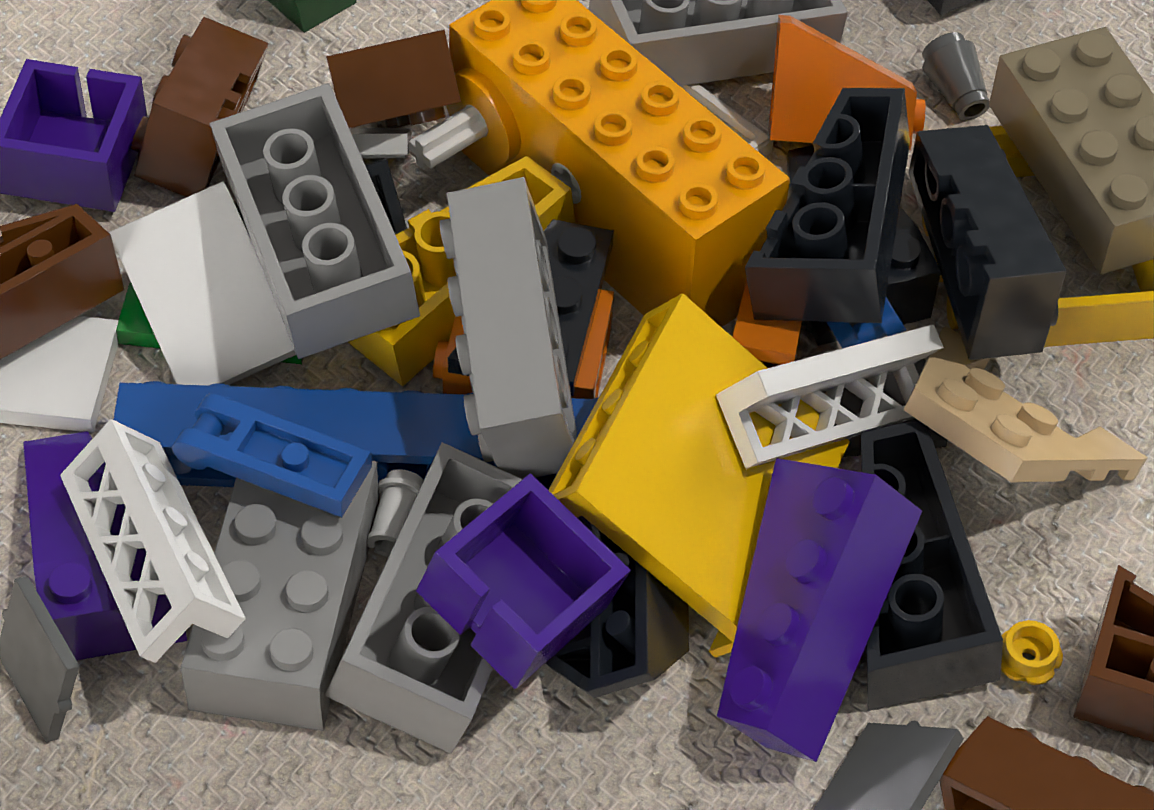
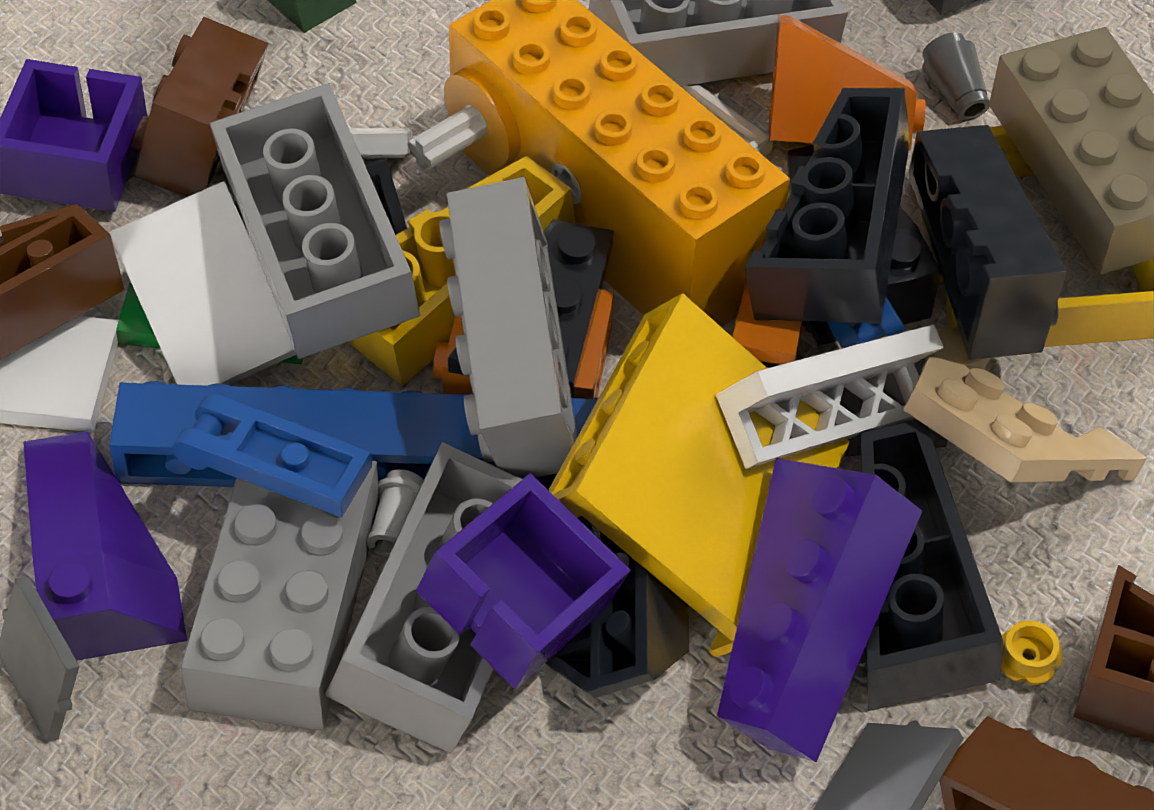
(163, 523): white fence -> none
(395, 81): reddish brown wedge -> none

